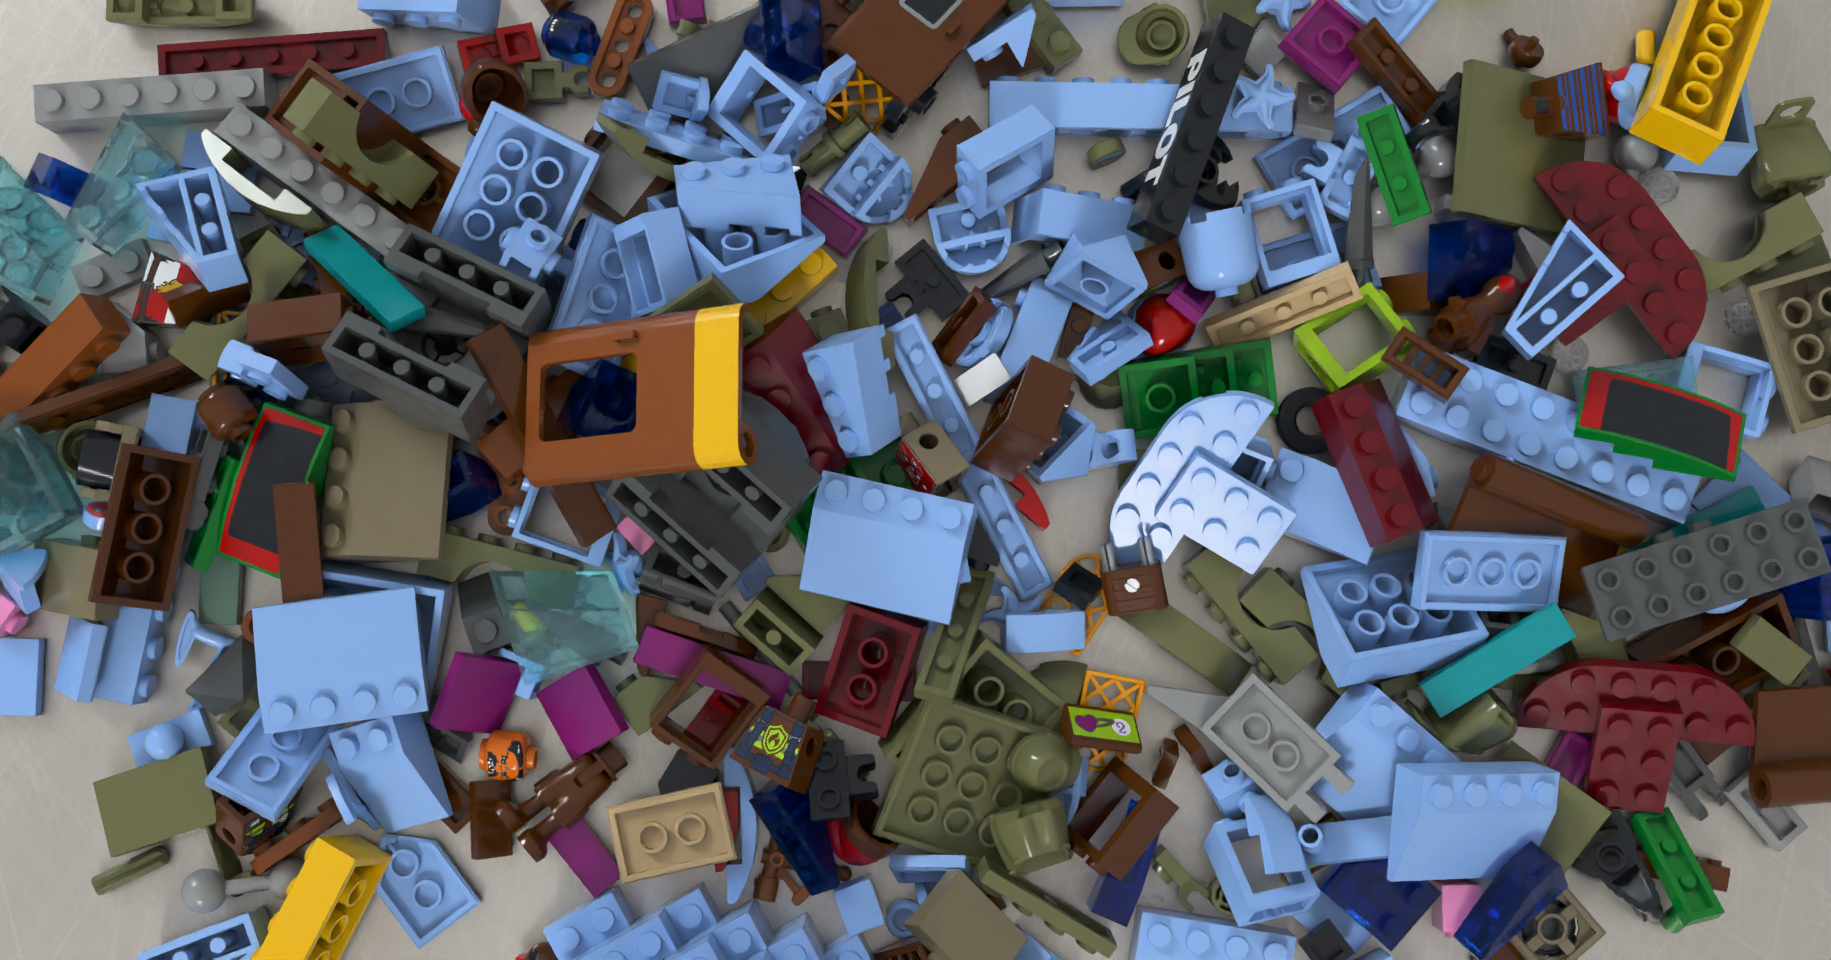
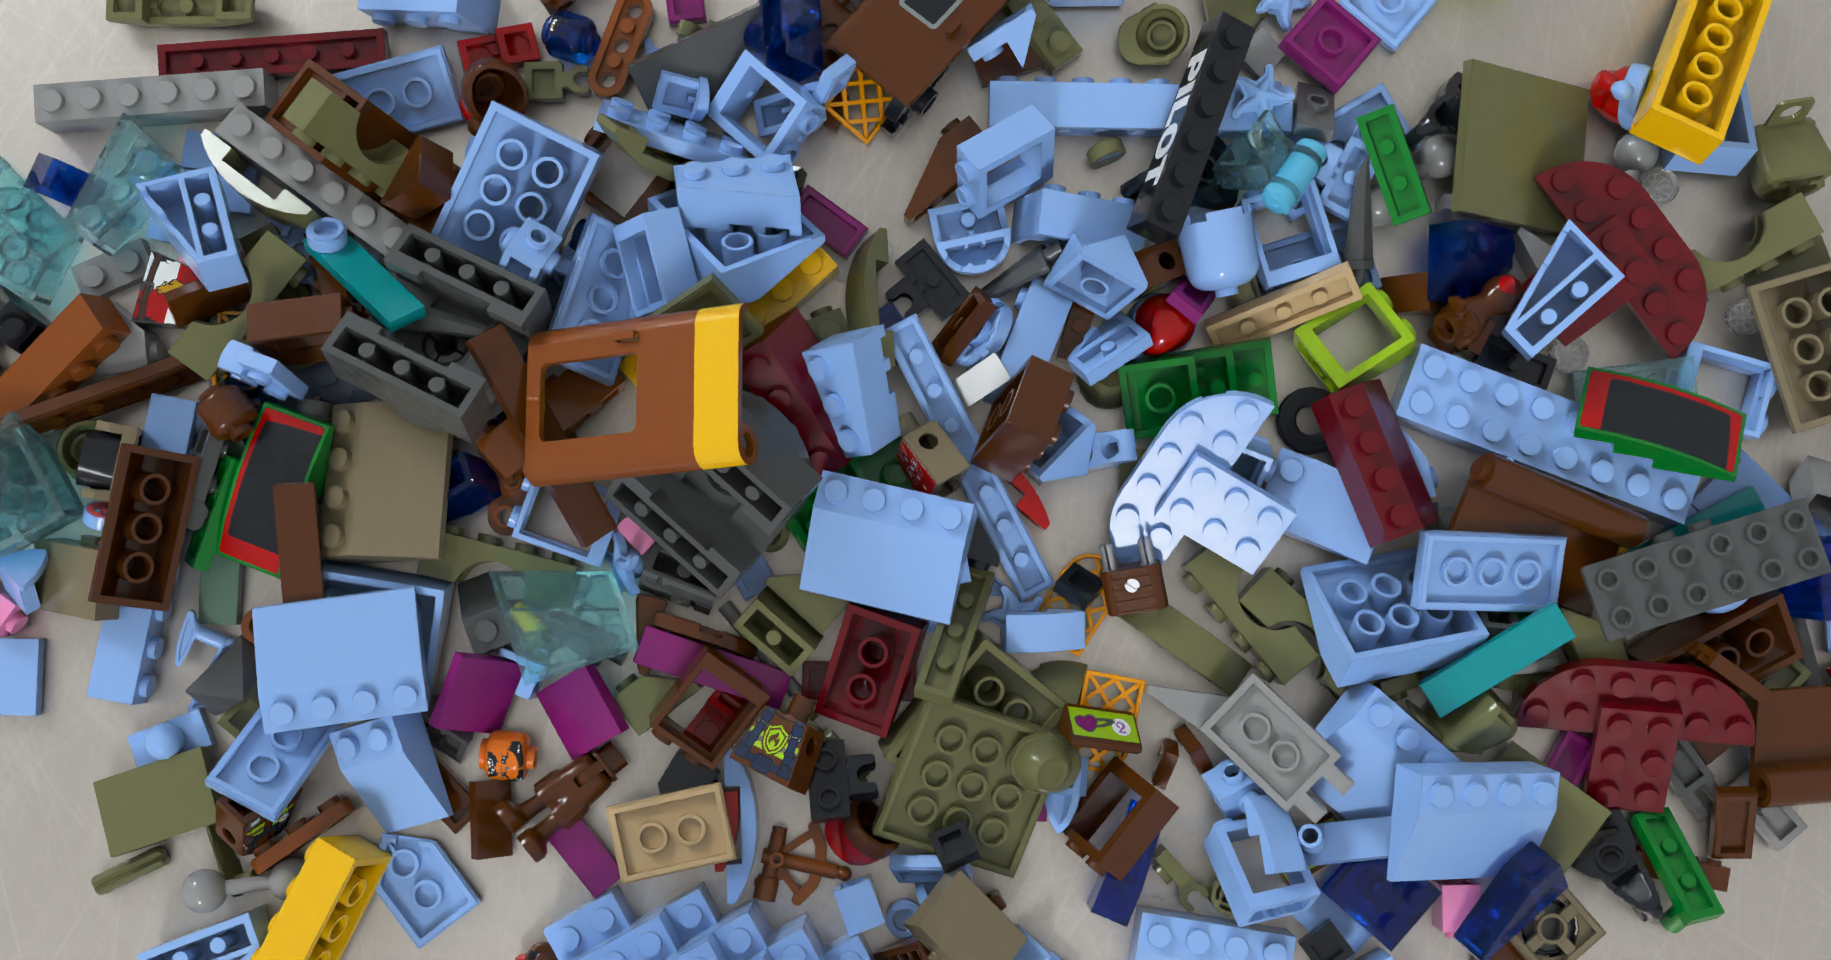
(81, 659): light blue tile -> none
(326, 235): none -> light blue tile
(345, 796): light blue piece -> none
(421, 180): none -> reddish brown slope
(601, 401): clear blue slope -> none
(803, 843): clear blue slope -> none
(834, 144): olive pin -> none
(870, 182): light blue slope -> none
(954, 846): none -> black plate
(1032, 835): olive piece -> none
(1057, 914): olive plate -> none
(1270, 164): none -> clear light blue piece
(1393, 70): reddish brown tile -> none
(1444, 361): reddish brown slope -> none
(1523, 50): reddish brown piece -> none
(1569, 105): reddish brown torso -> none
(1645, 47): yellow arm -> none
(1730, 672): none -> reddish brown tile
(1732, 822): none -> reddish brown tile
(1770, 650): olive tile -> none

